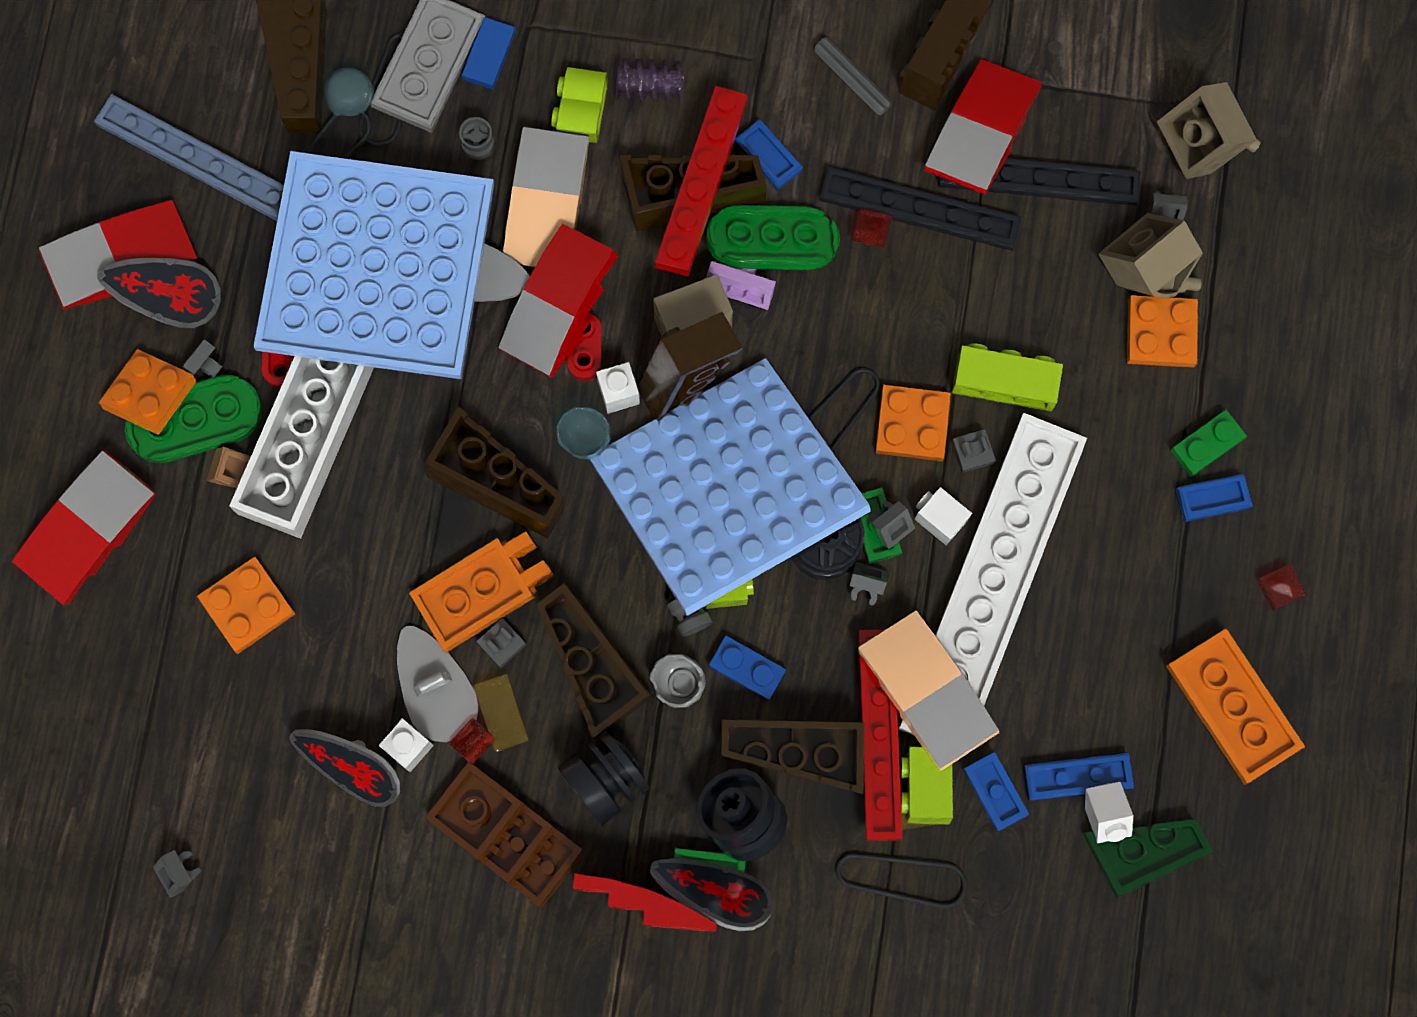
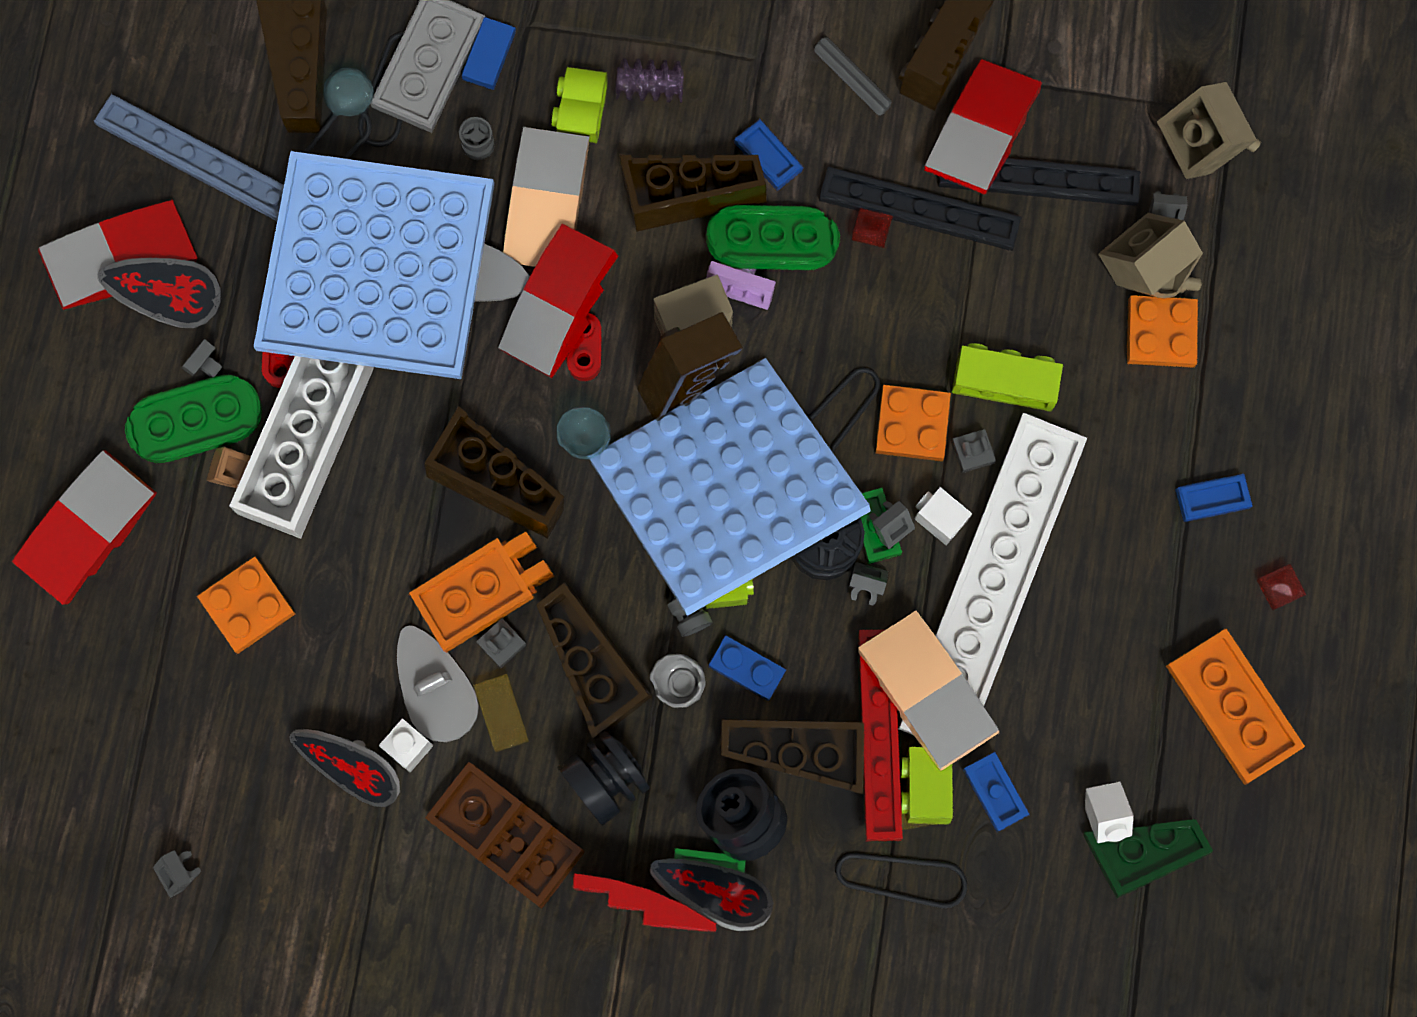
(147, 391): orange plate -> none
(472, 741): clear red tile -> none
(618, 387): white brick -> none
(701, 181): red plate -> none
(1076, 775): blue tile -> none
(1208, 443): green plate -> none

